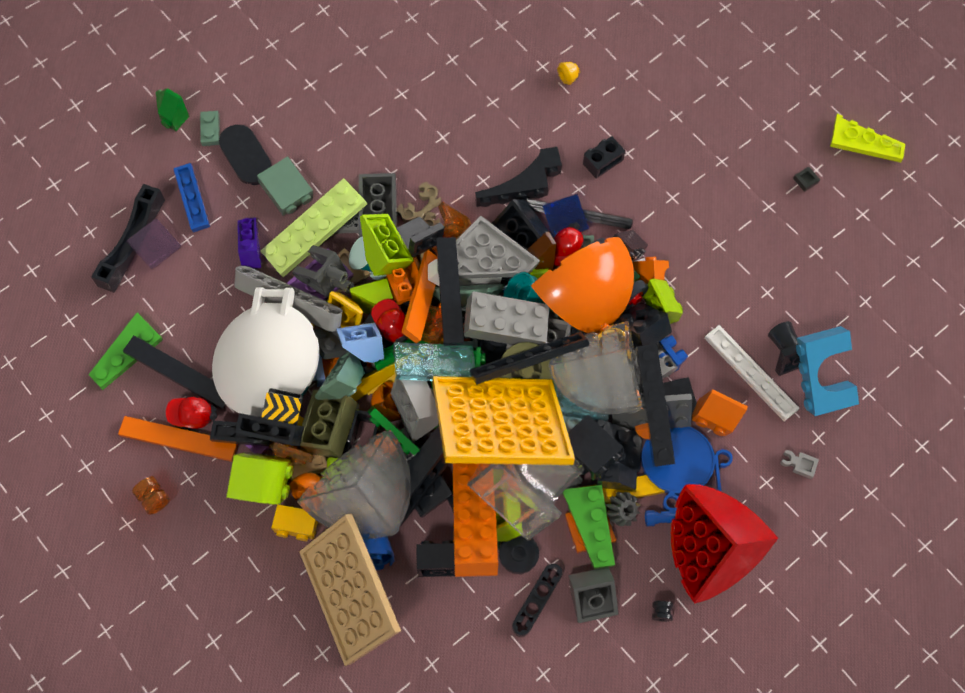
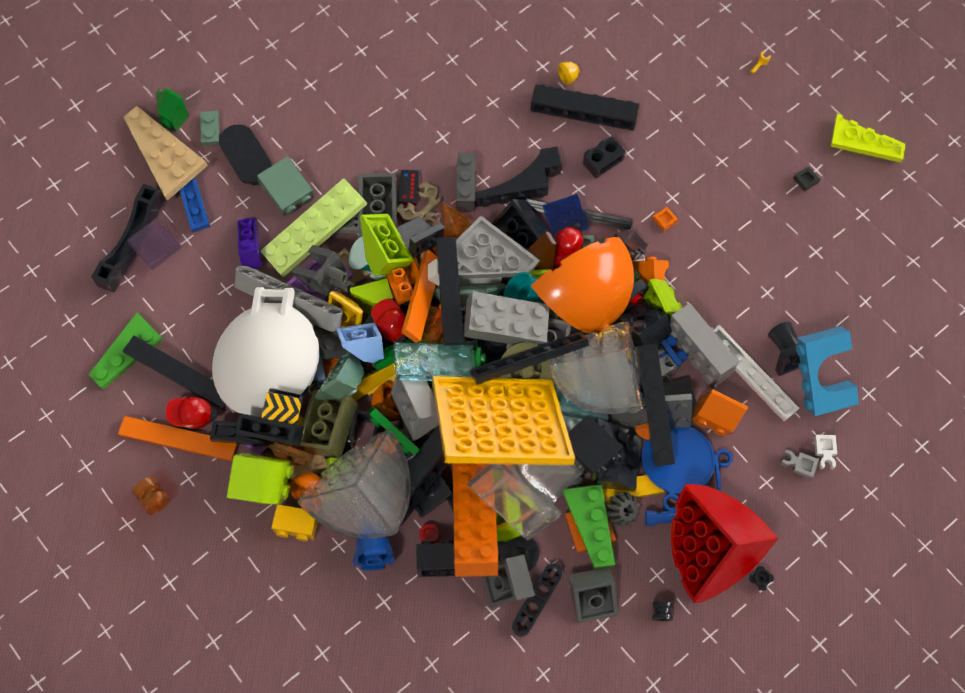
(167, 156): none -> tan wing
(349, 590): tan plate -> none
(408, 187): none -> black tile
(429, 532): none -> red tile
(465, 182): none -> dark grey brick
(511, 583): none -> dark grey slope
(584, 107): none -> black brick
(665, 219): none -> orange tile
(702, 346): none -> light grey brick
(761, 61): none -> yellow hand
(767, 578): none -> black plate
(826, 448): none -> white plate

